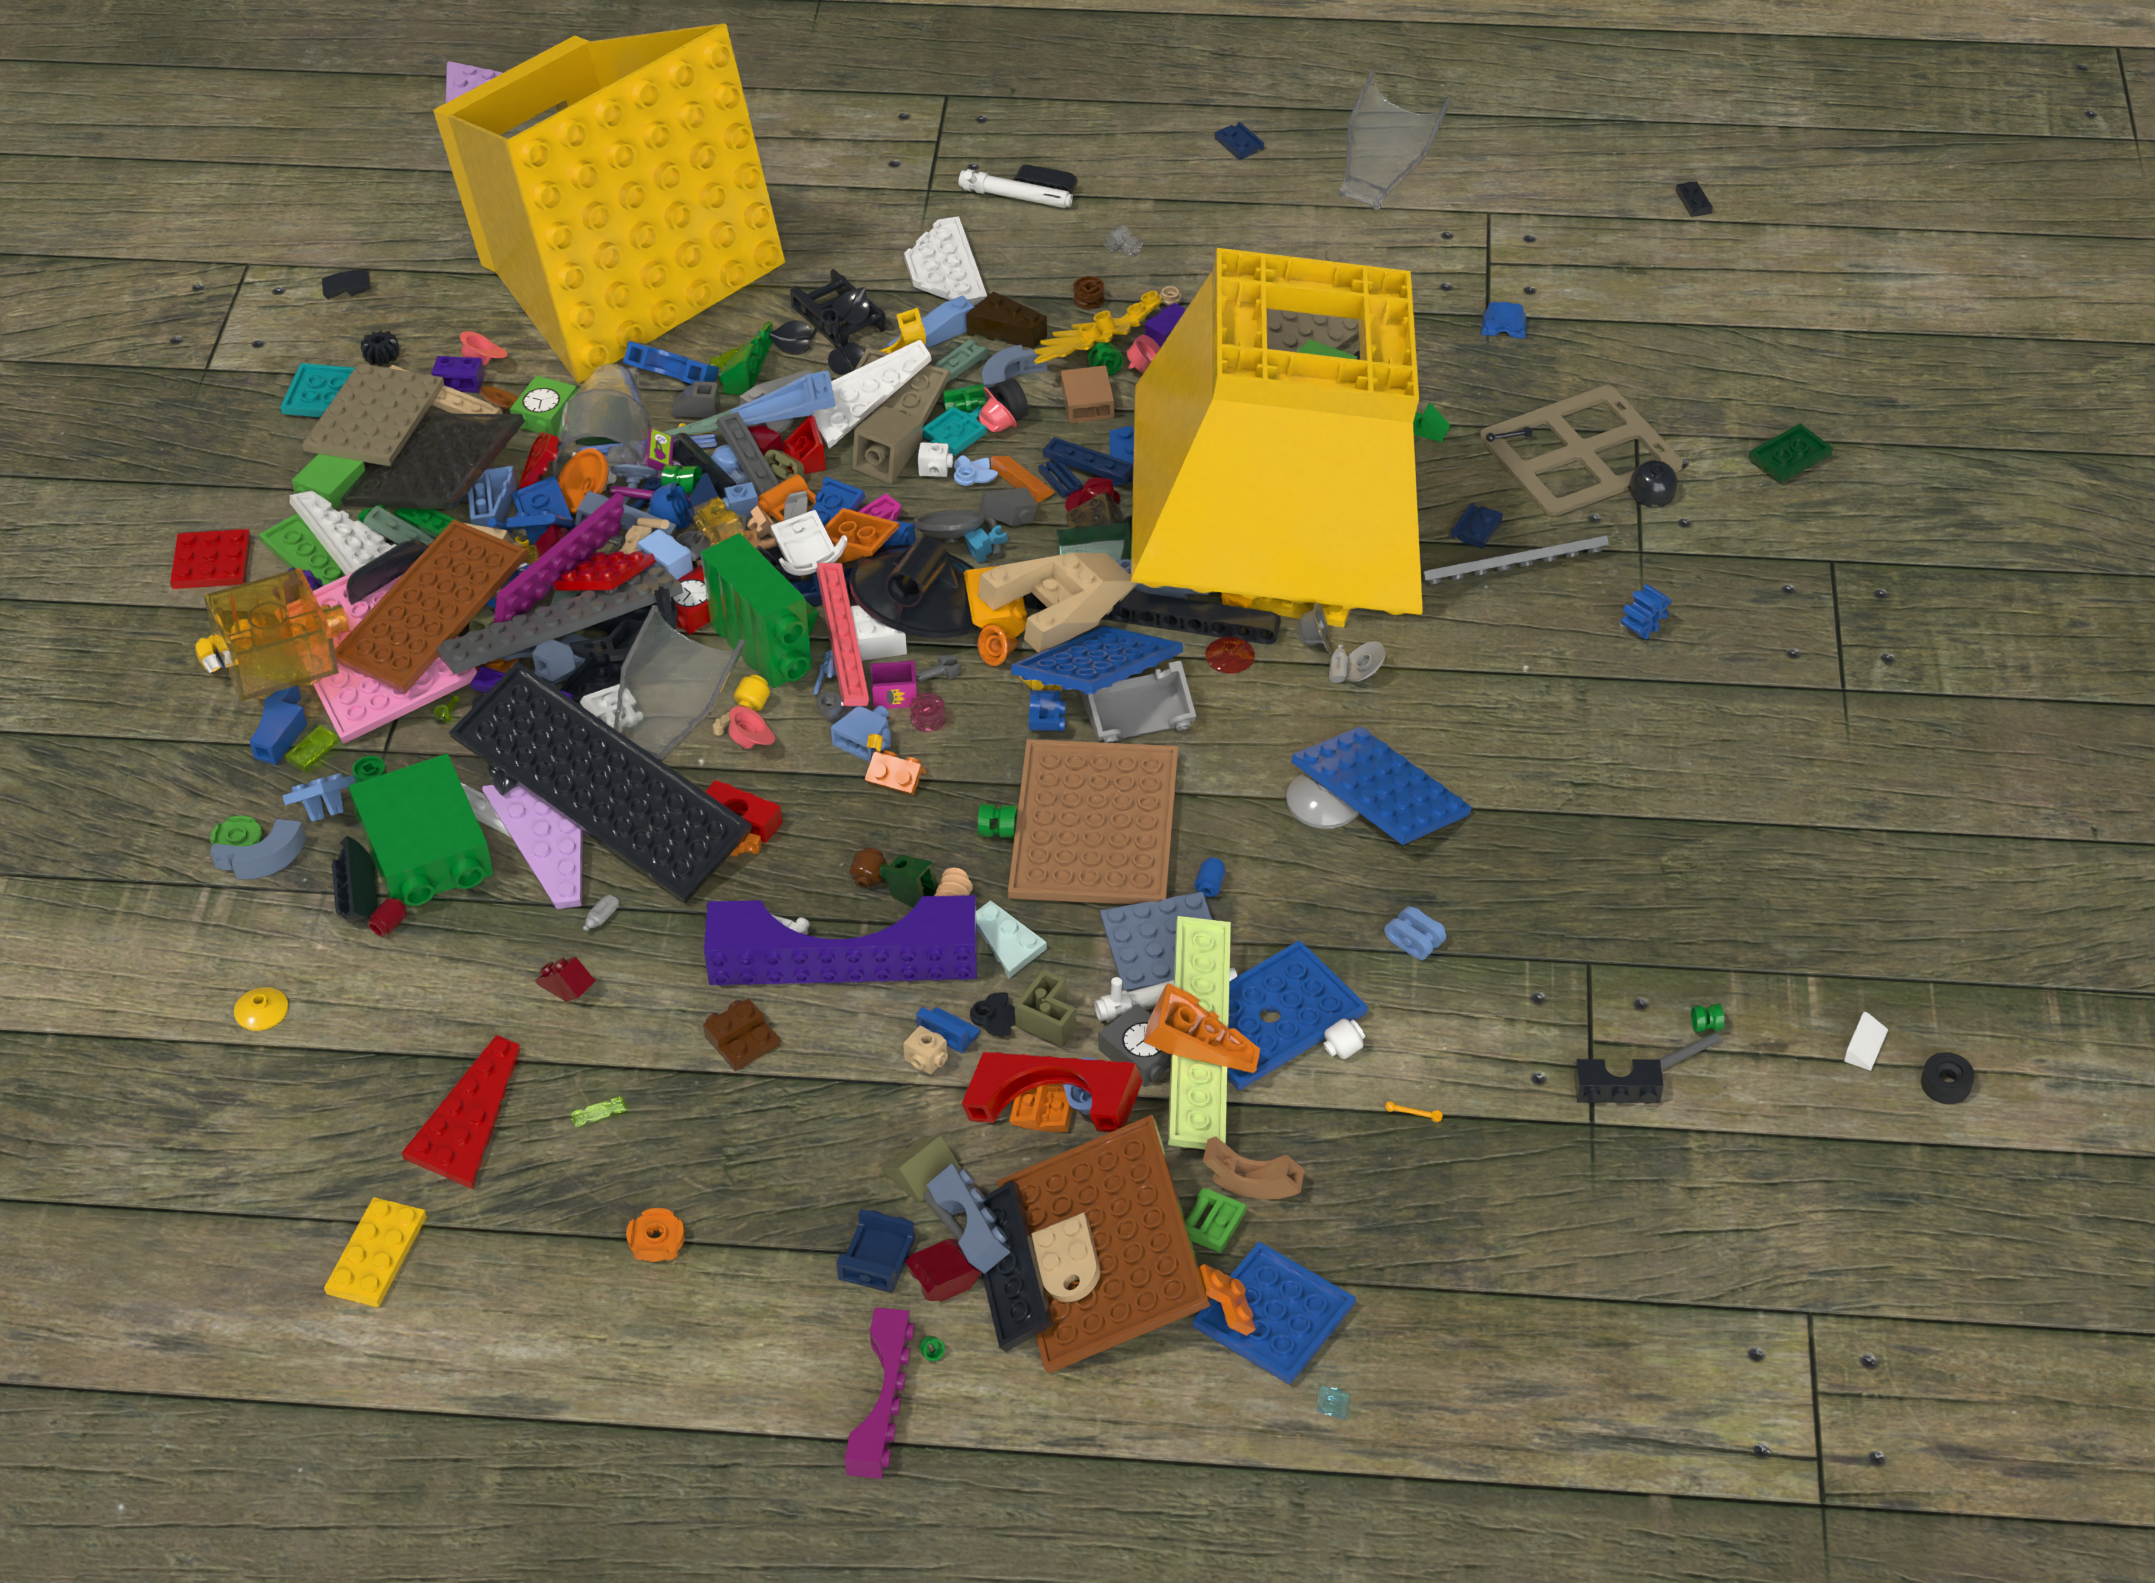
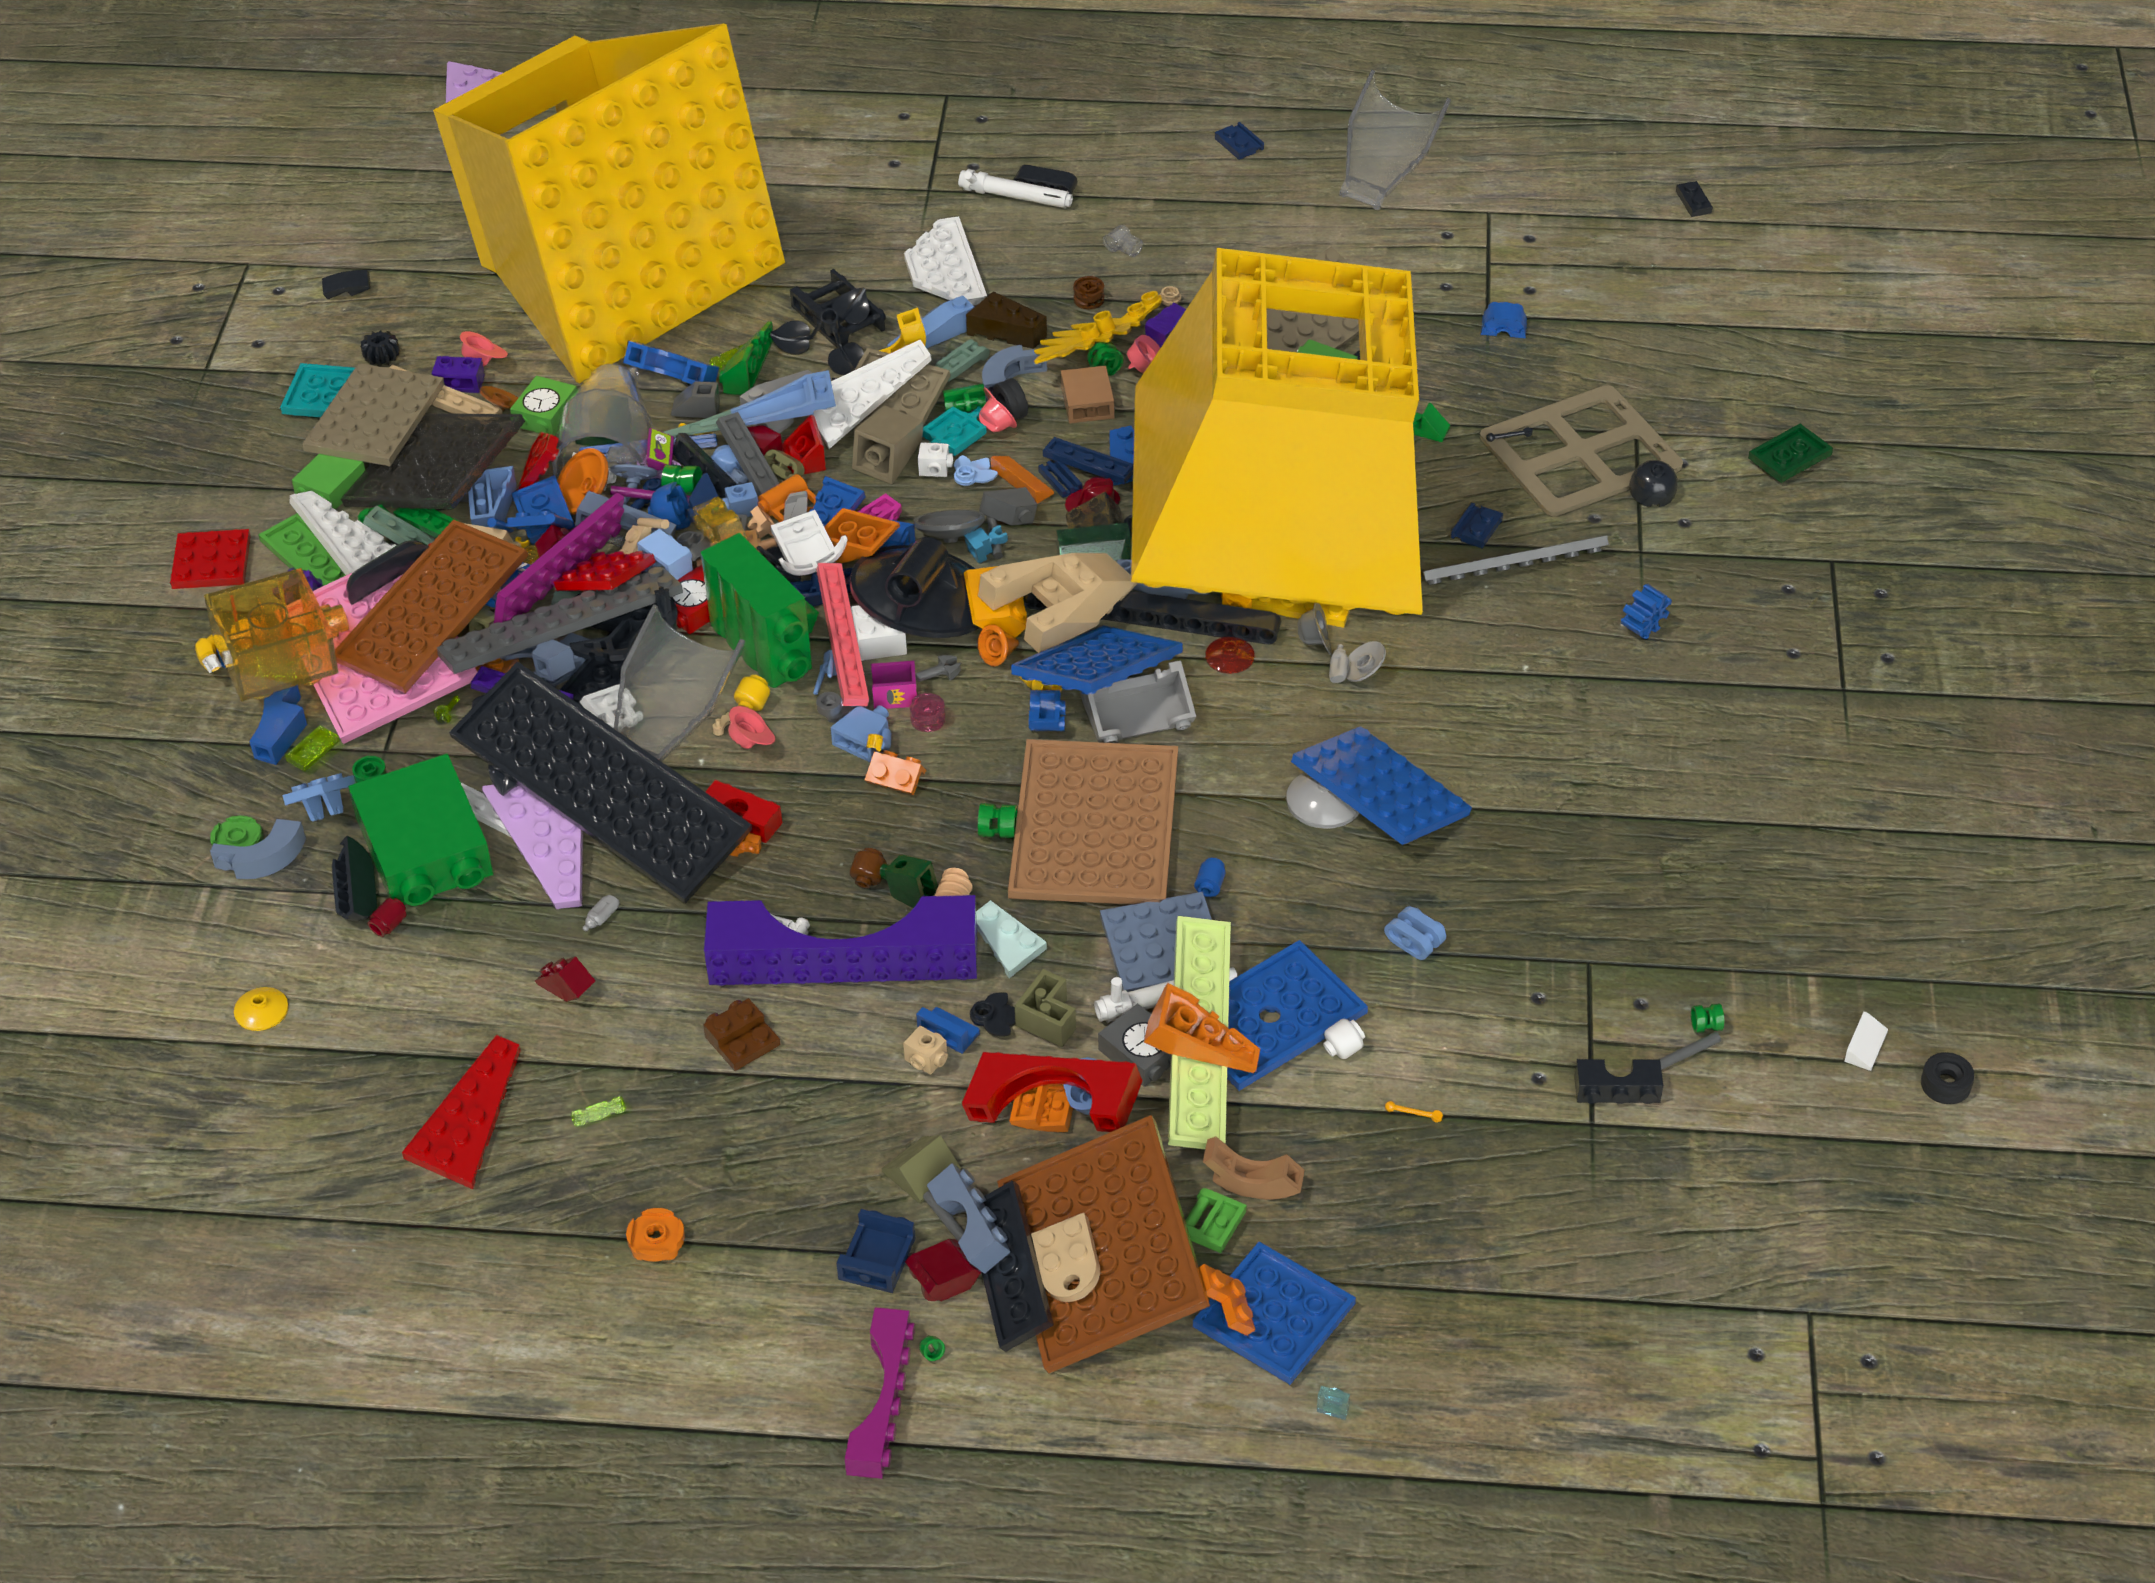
(375, 1252): yellow plate -> none

